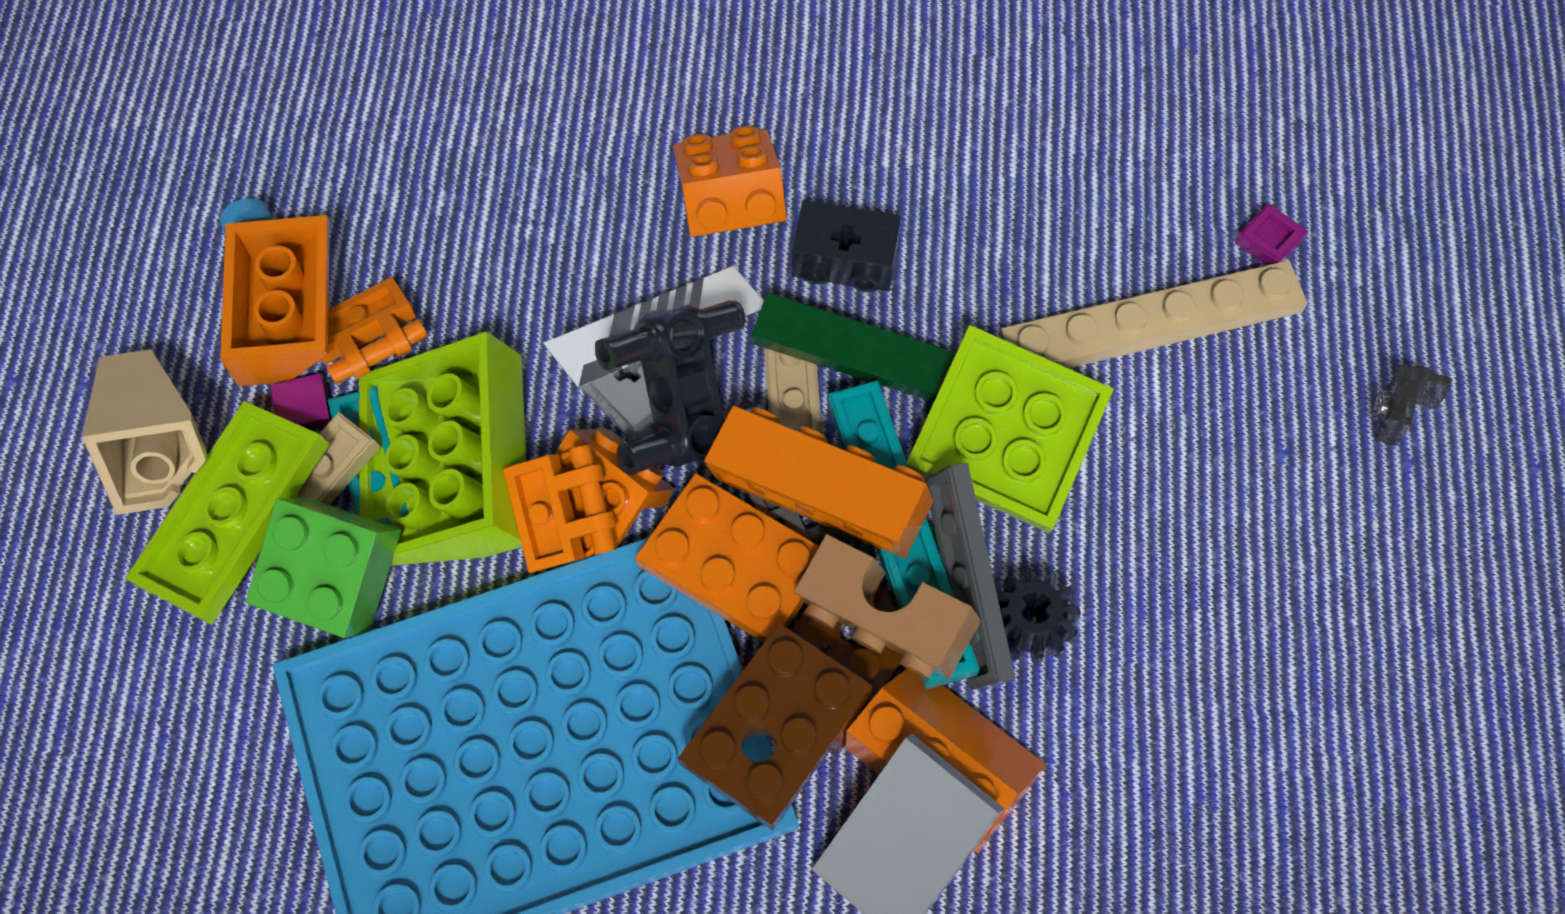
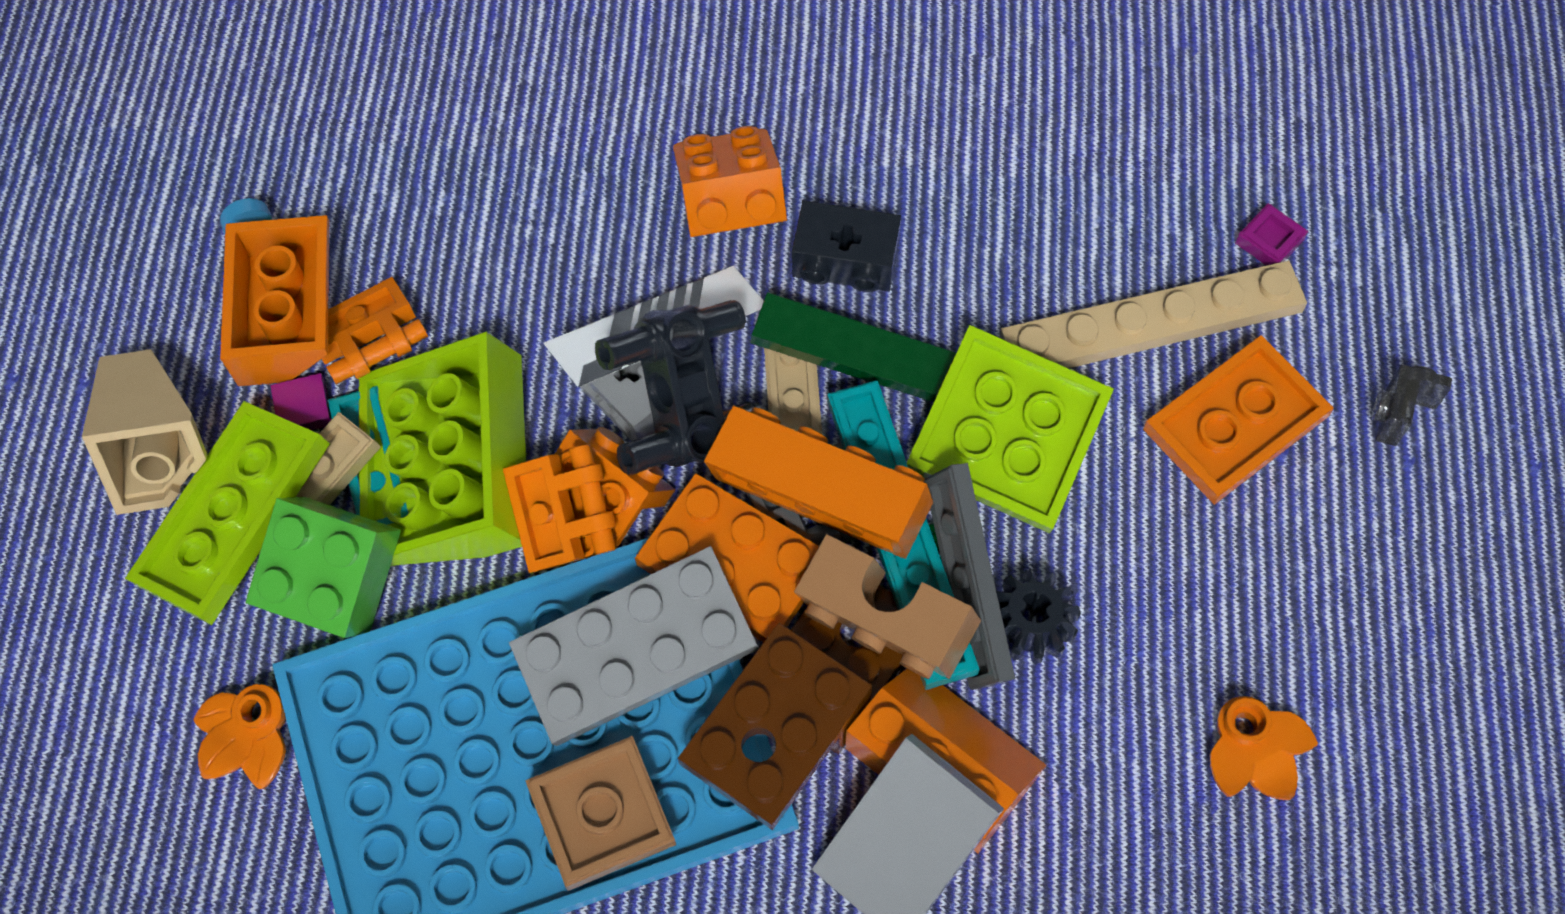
(237, 739): none -> orange plate
(600, 813): none -> medium nougat plate
(633, 646): none -> light grey plate
(1237, 419): none -> orange plate
(1260, 757): none -> orange plate

